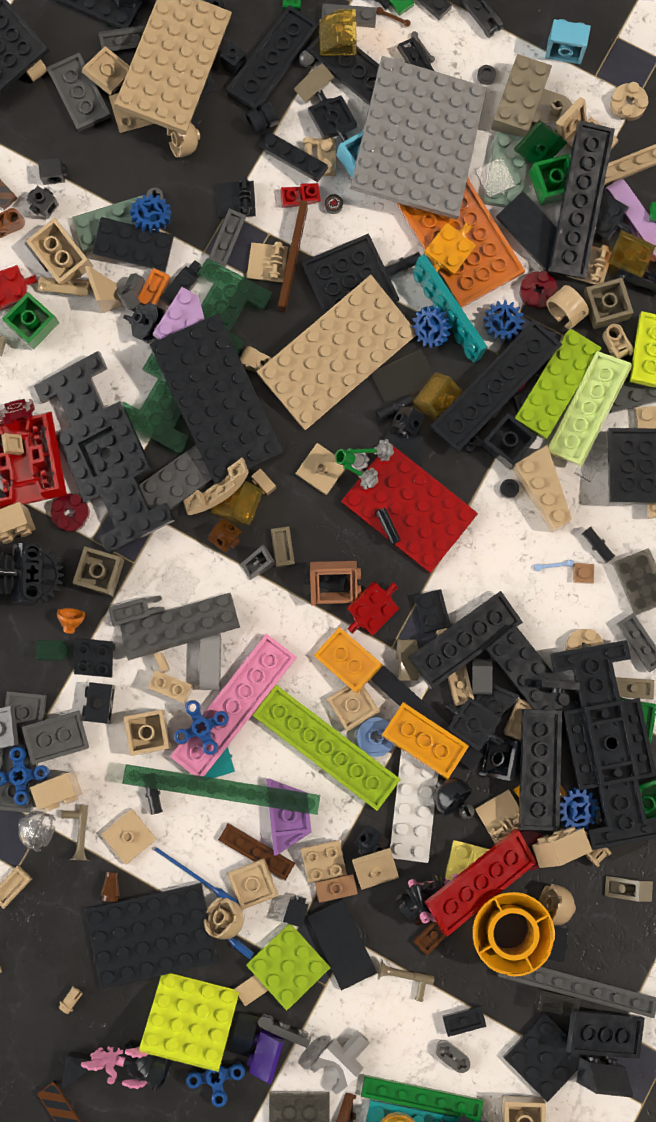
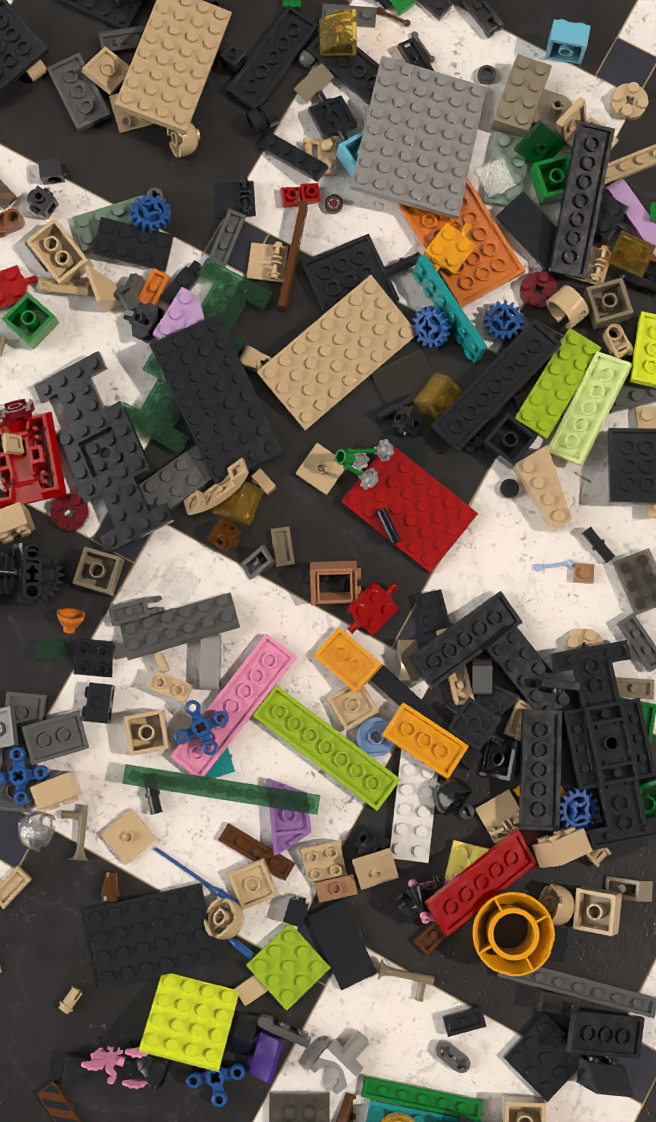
(597, 910): none -> tan brick

